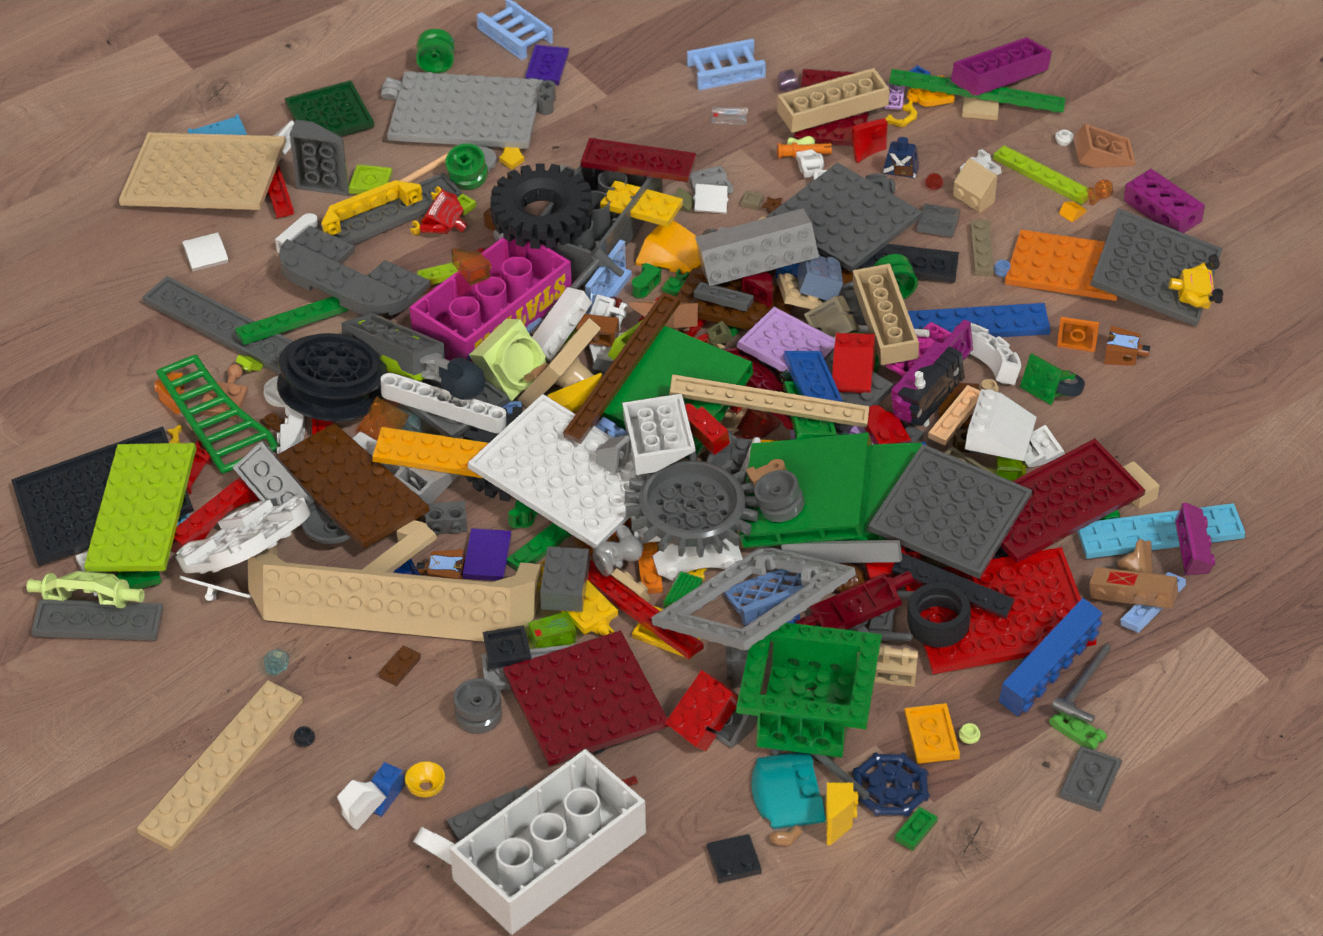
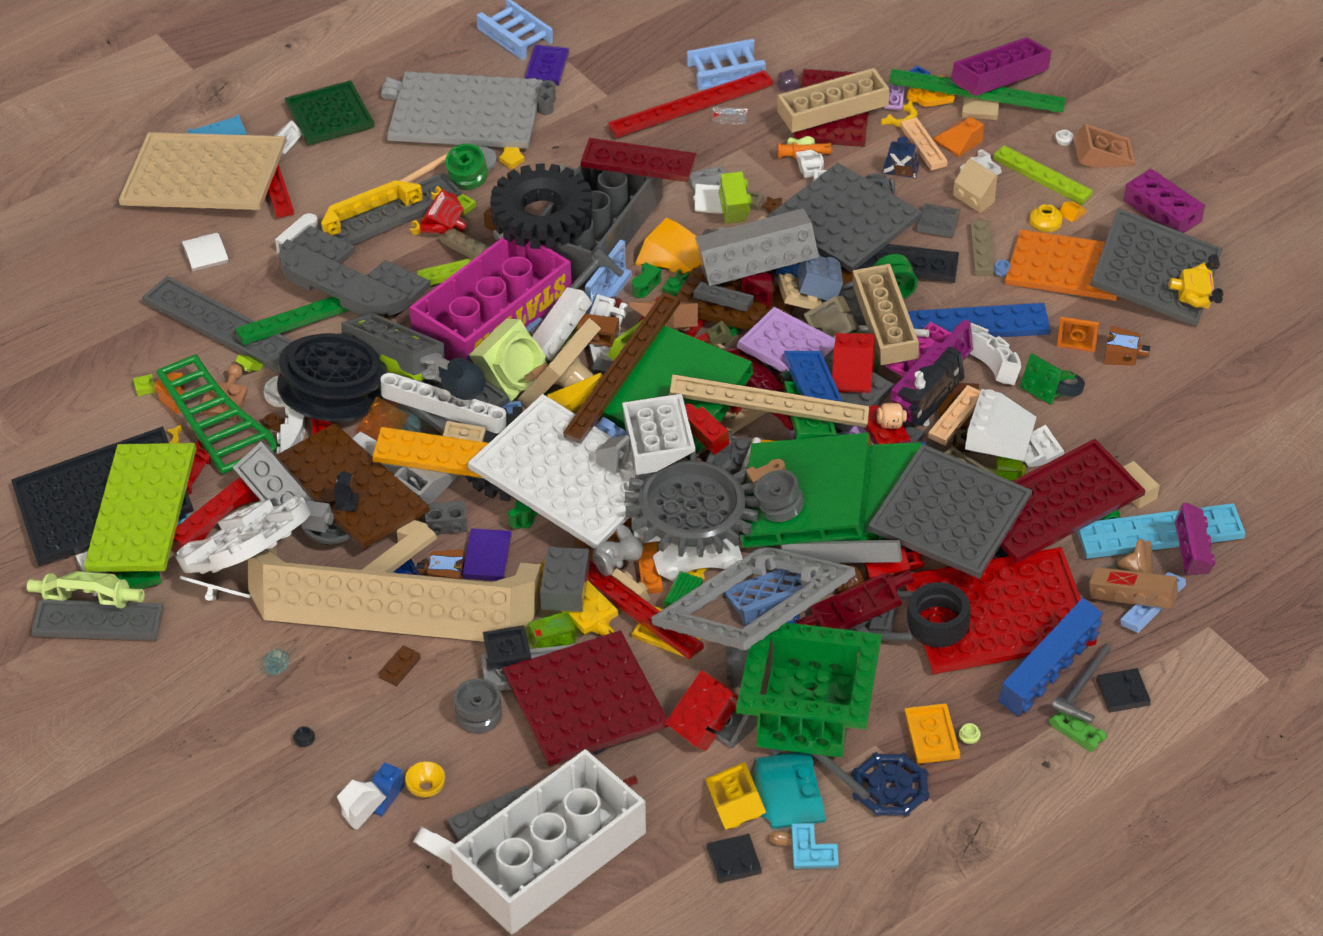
(144, 385): none -> lime plate
(219, 766): tan plate -> none
(318, 159): dark grey slope -> none
(319, 517): none -> light grey brick
(343, 491): none -> black leg
(368, 178): lime plate -> none
(435, 51): green wheel -> none
(463, 243): none -> dark tan plate
(464, 431): none -> tan plate
(471, 265): clear orange slope -> none
(537, 547): green plate -> none
(651, 207): yellow plate -> none
(688, 200): olive slope -> none
(690, 104): none -> red plate
(734, 197): none -> lime brick
(735, 796): none -> yellow slope
(757, 424): clear red slope -> none
(807, 853): none -> medium azure plate
(839, 810): yellow slope -> none
(869, 138): red plate -> none
(891, 415): none -> light nougat head
(896, 666): tan brick -> none
(916, 828): green plate -> none
(925, 145): none -> light nougat plate
(934, 181): clear red plate -> none
(961, 136): none -> orange slope
(978, 595): black plate -> none
(989, 384): tan plate -> none
(1046, 222): none -> yellow piece
(1090, 779): dark grey tile -> none
(1102, 188): clear orange plate -> none
(1123, 690): none -> black plate

